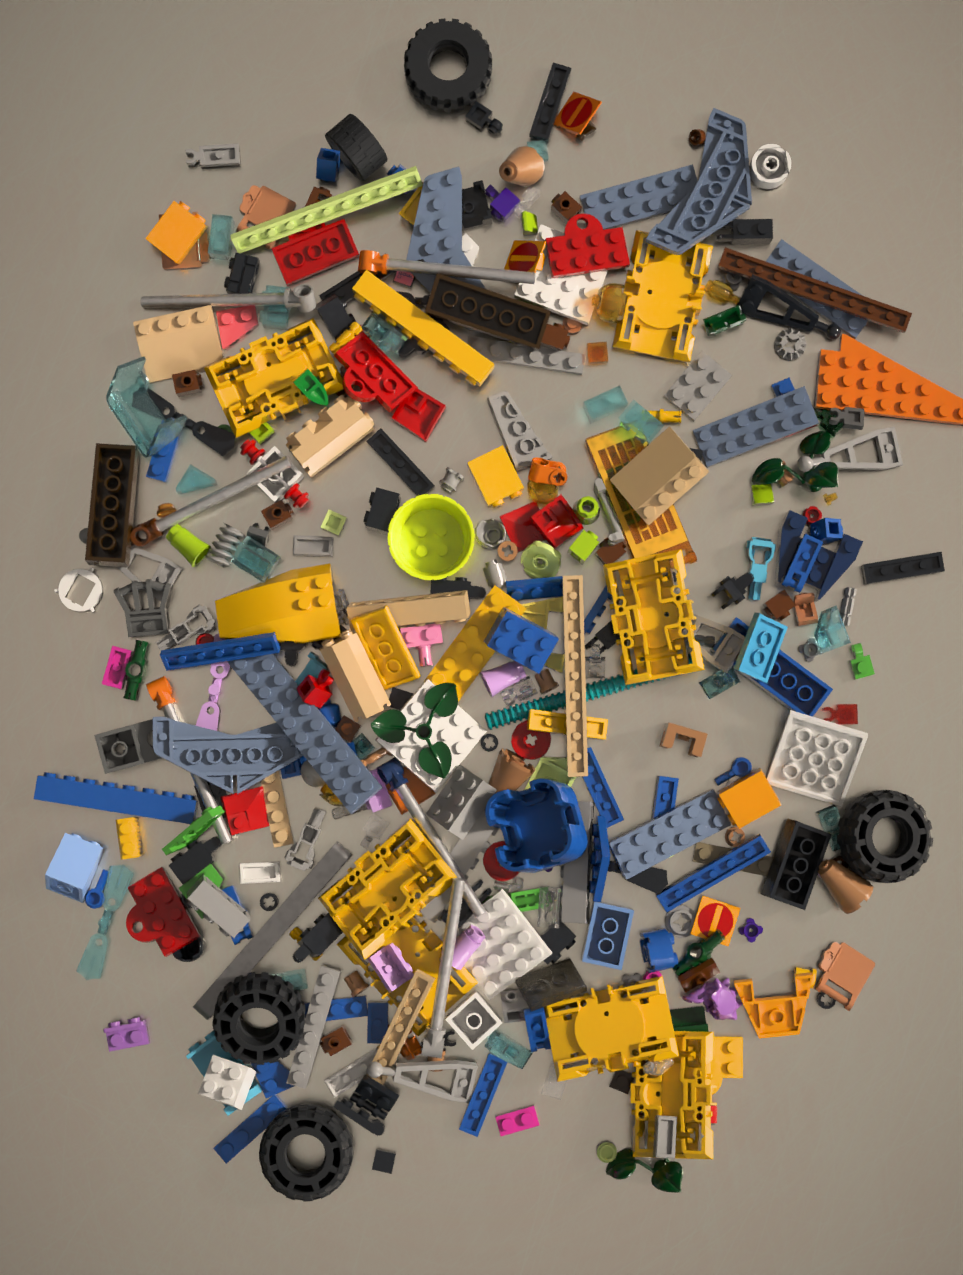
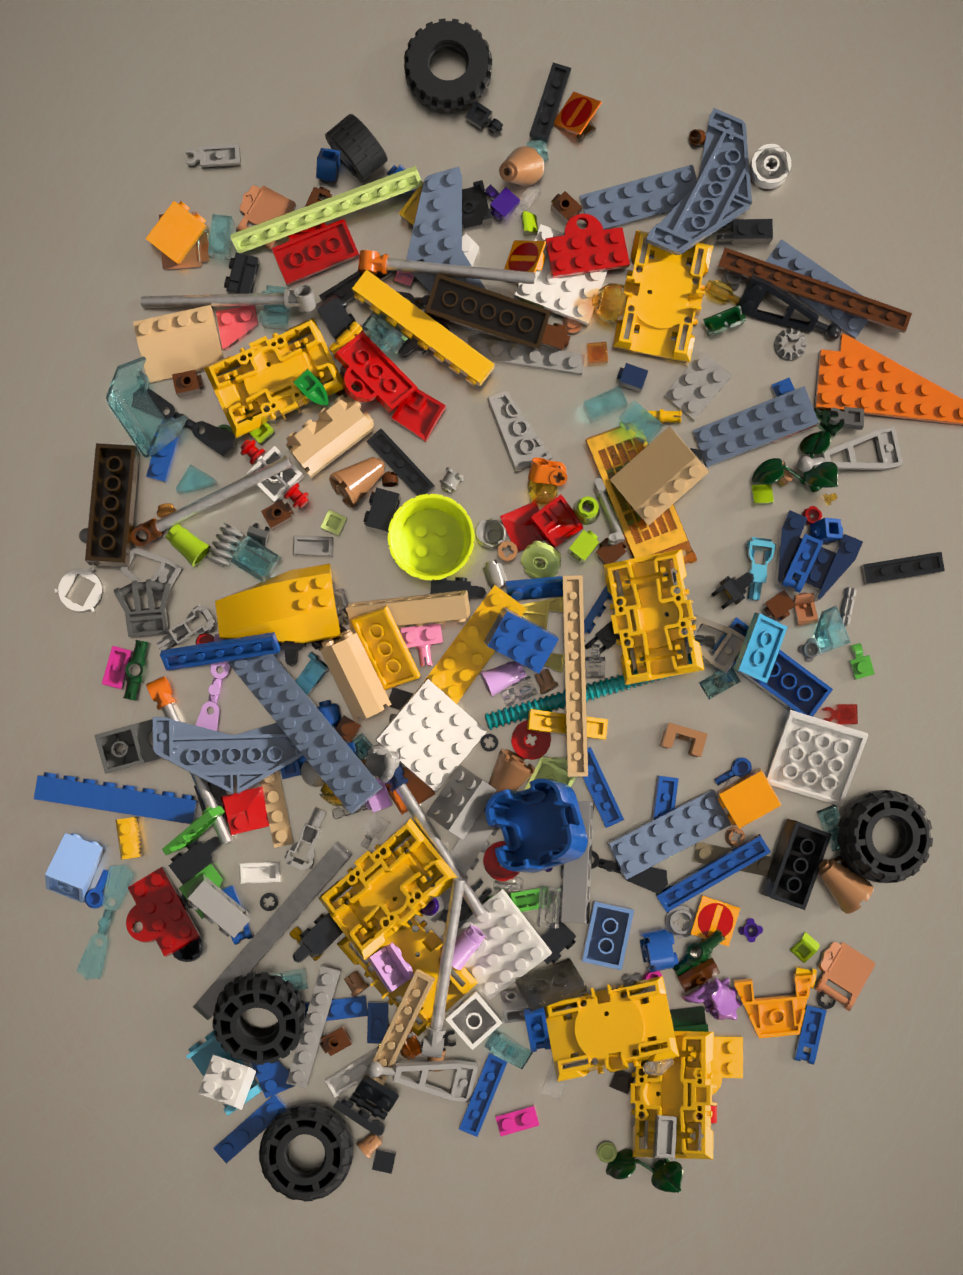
(127, 1034): medium lavender bracket -> none
(316, 690): red brick -> none
(357, 480): none -> medium nougat cone
(369, 1144): none -> medium nougat bush
(382, 762): none -> light grey hair
(389, 479): none -> reddish brown hinge
(391, 728): dark green plant -> none
(431, 908): none -> dark purple plate
(495, 477): yellow brick -> none
(599, 858): blue plate -> none
(632, 377): none -> dark blue brick
(805, 947): none -> lime slope
(810, 1034): none -> blue plate

